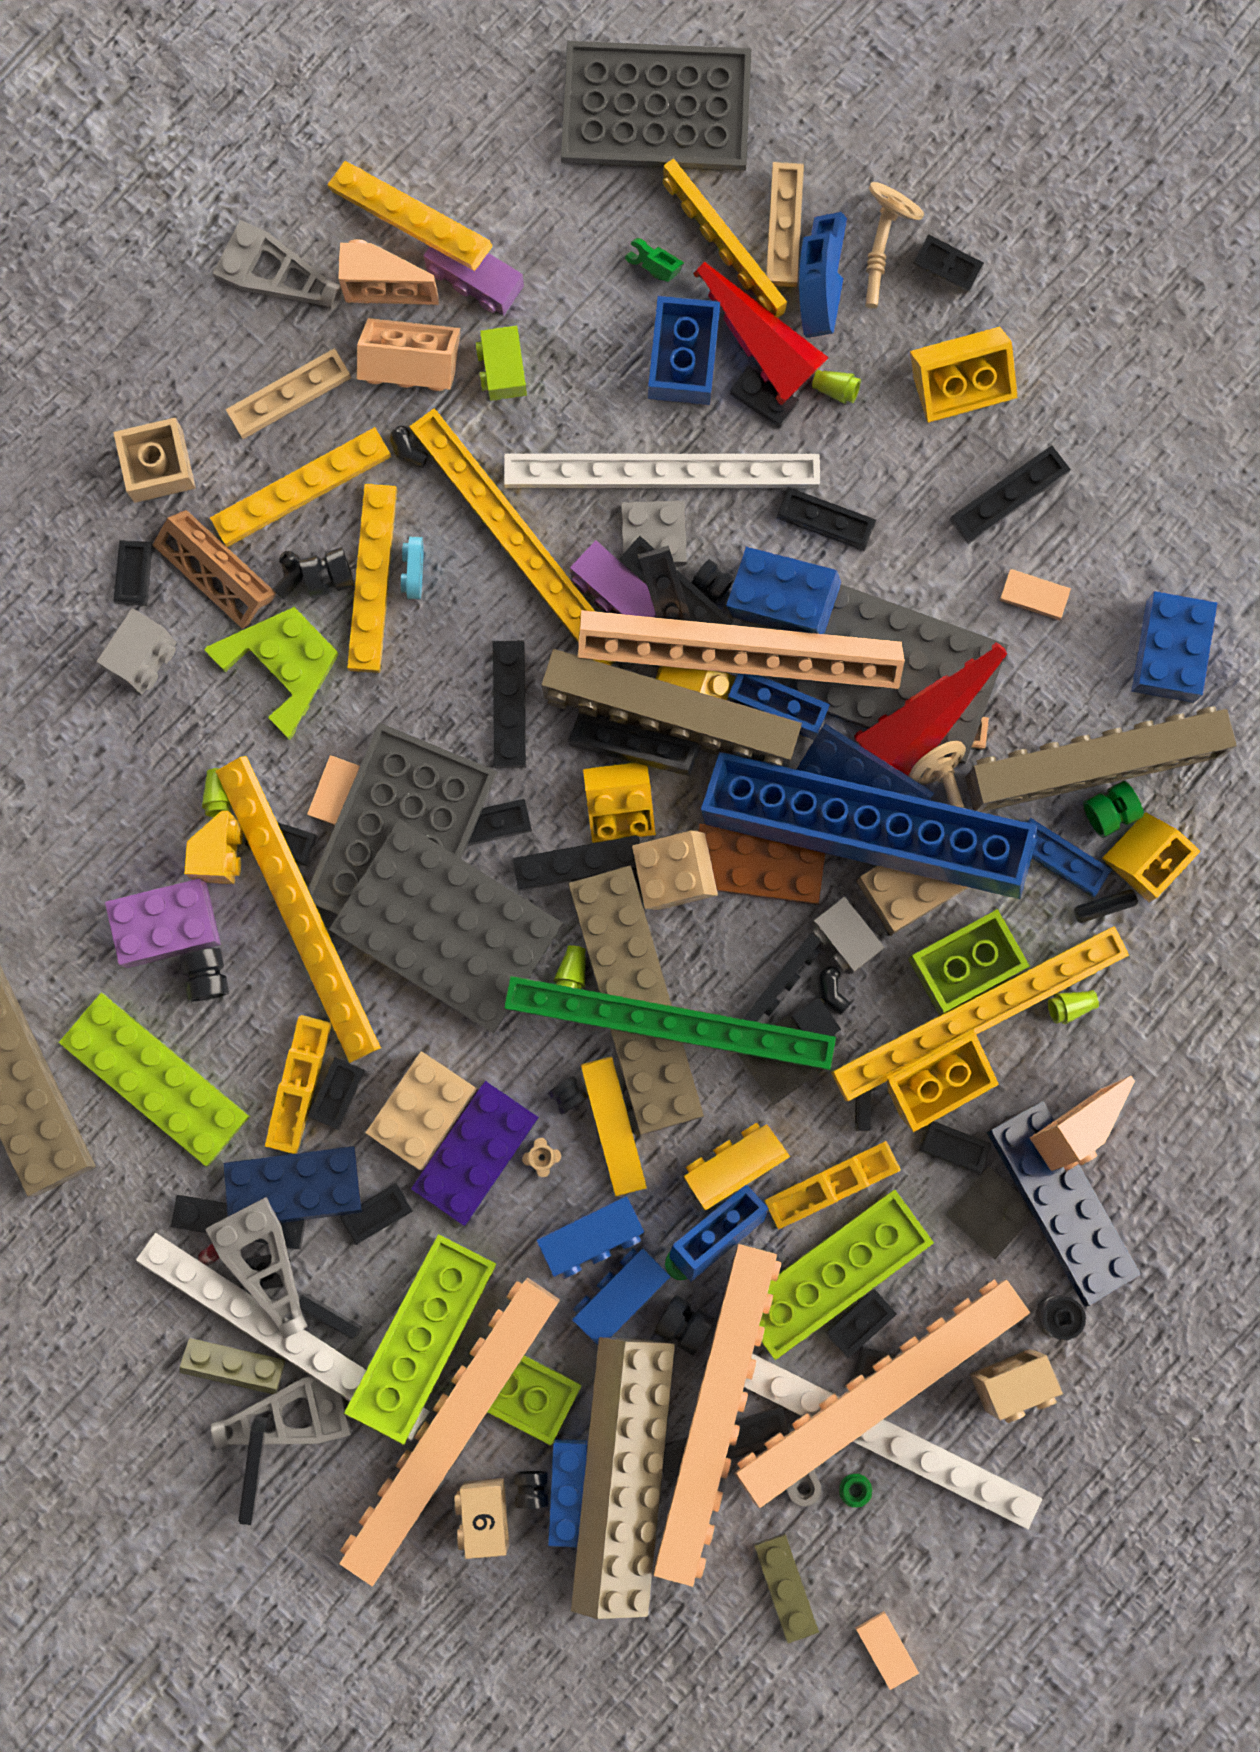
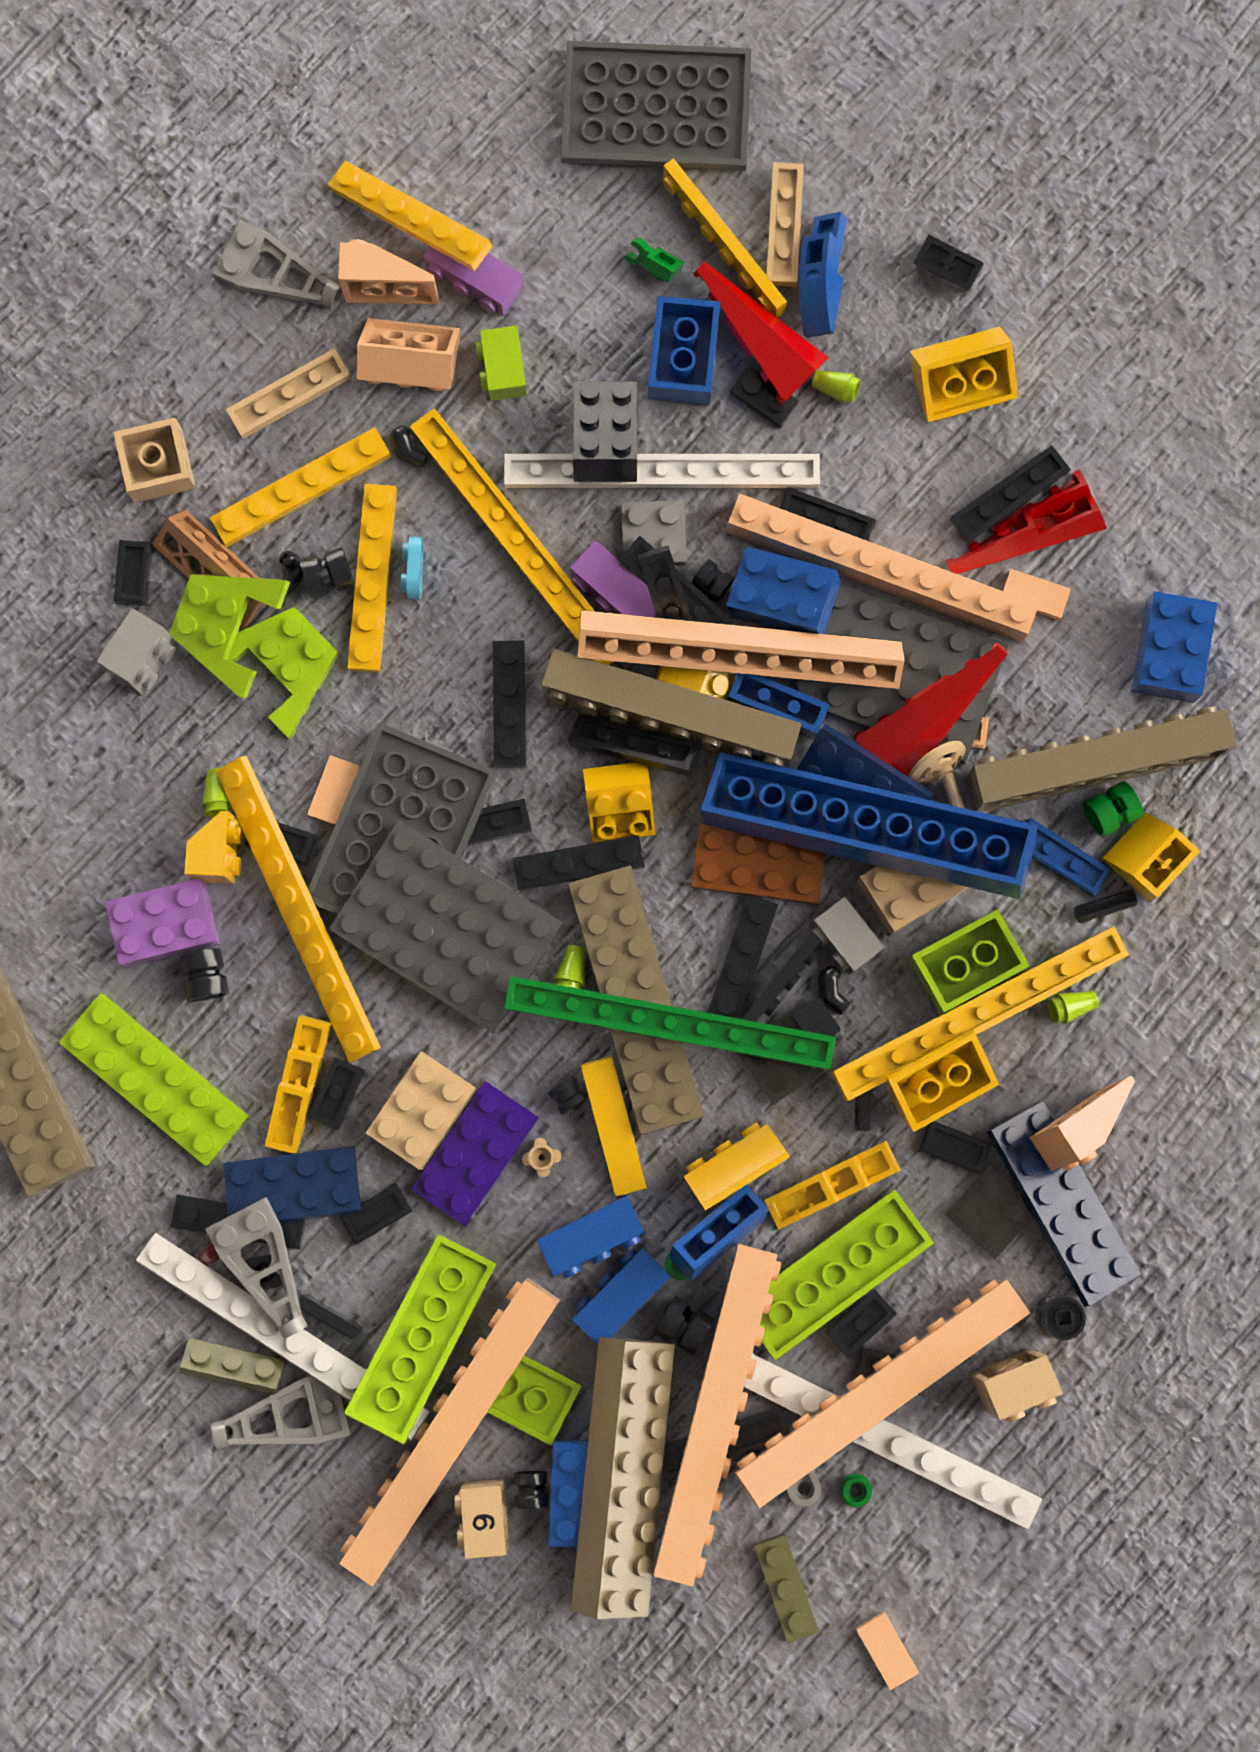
(211, 618): none -> lime wing
(252, 1470): black tile -> none
(605, 432): none -> brick
(674, 870): tan brick -> none
(743, 957): none -> black plate
(882, 568): none -> light nougat brick
(892, 207): tan dish -> none
(1058, 518): none -> red wedge

